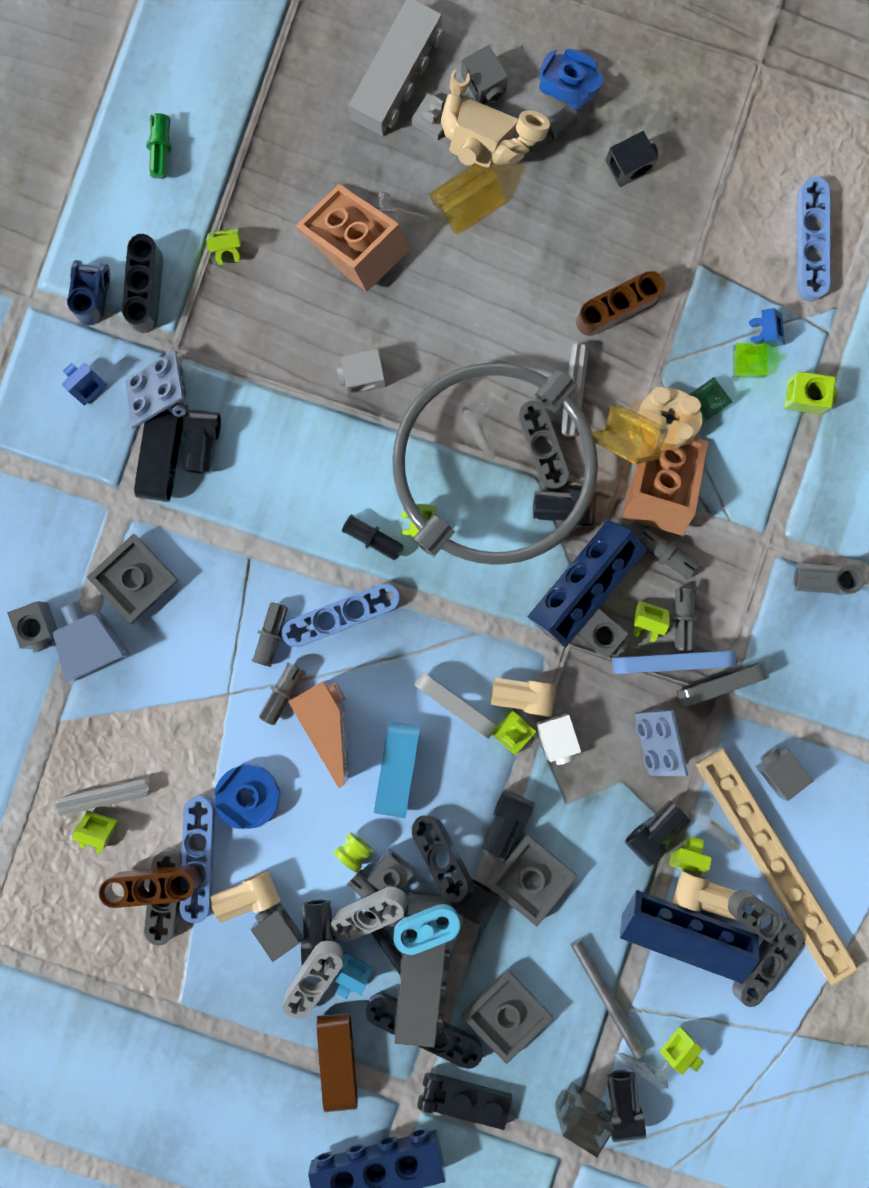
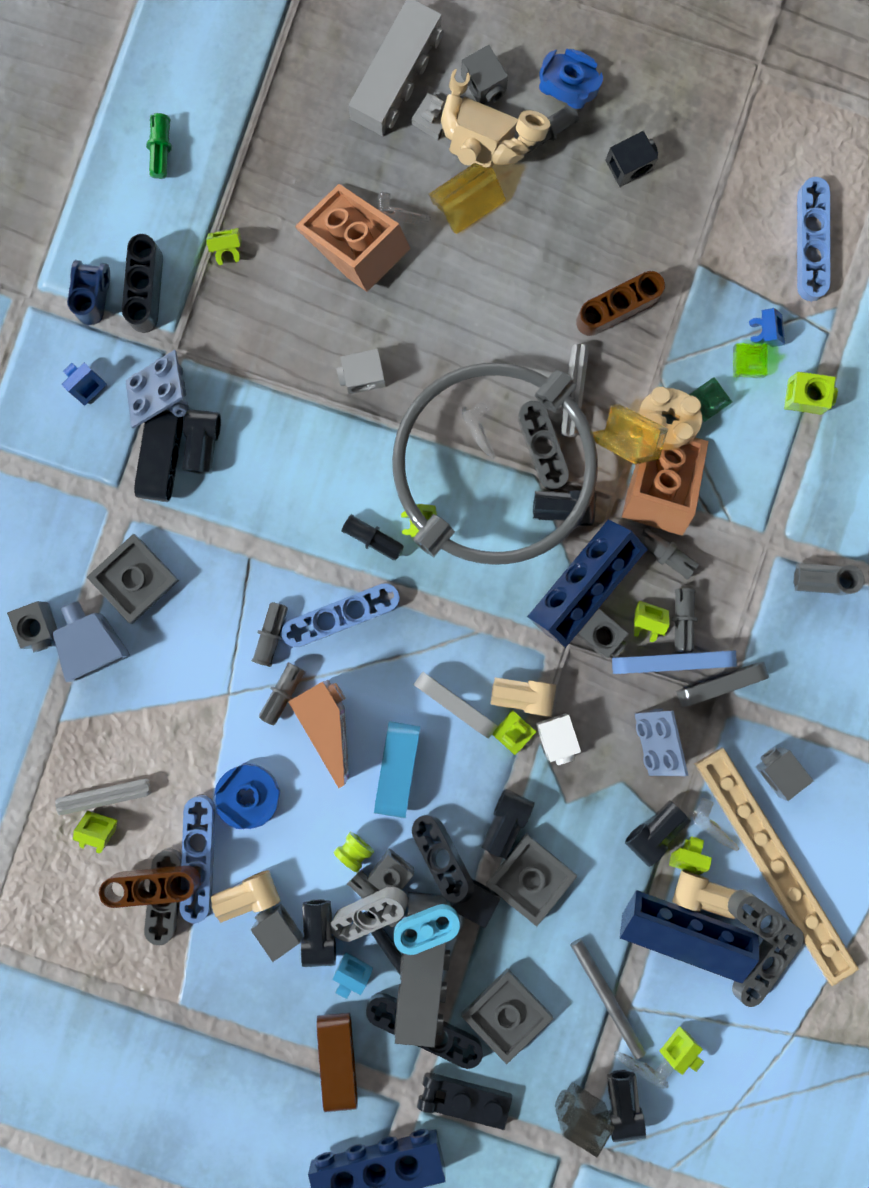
(313, 991): light grey beam -> none

